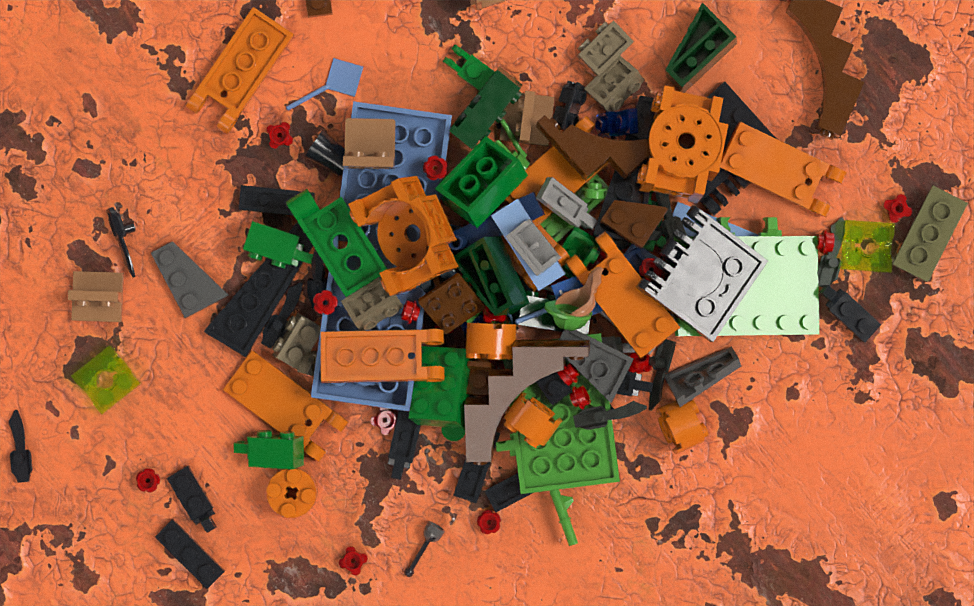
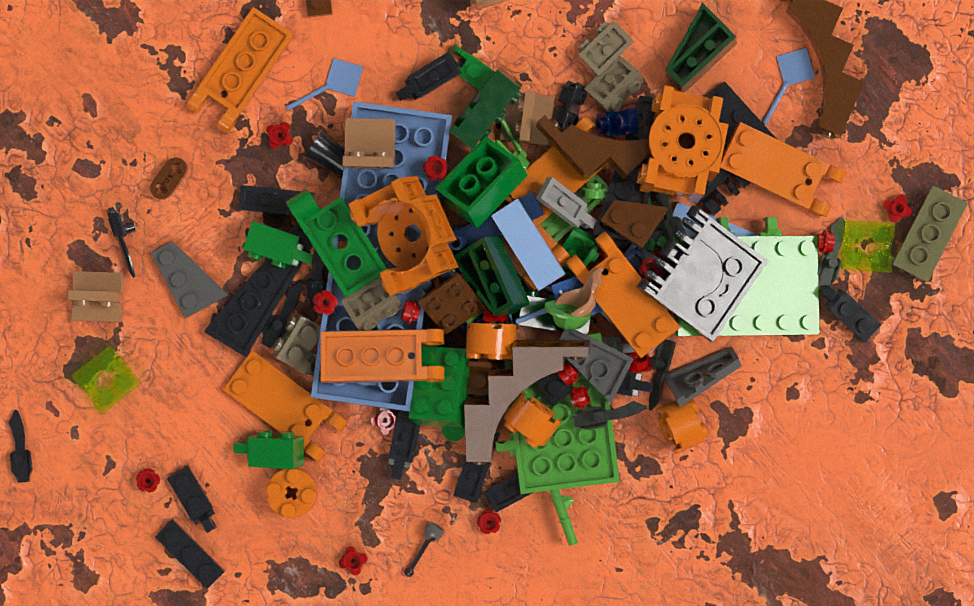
(164, 174): none -> reddish brown beam
(430, 77): none -> black hinge
(533, 247): light grey hinge -> none
(794, 68): none -> medium blue piece

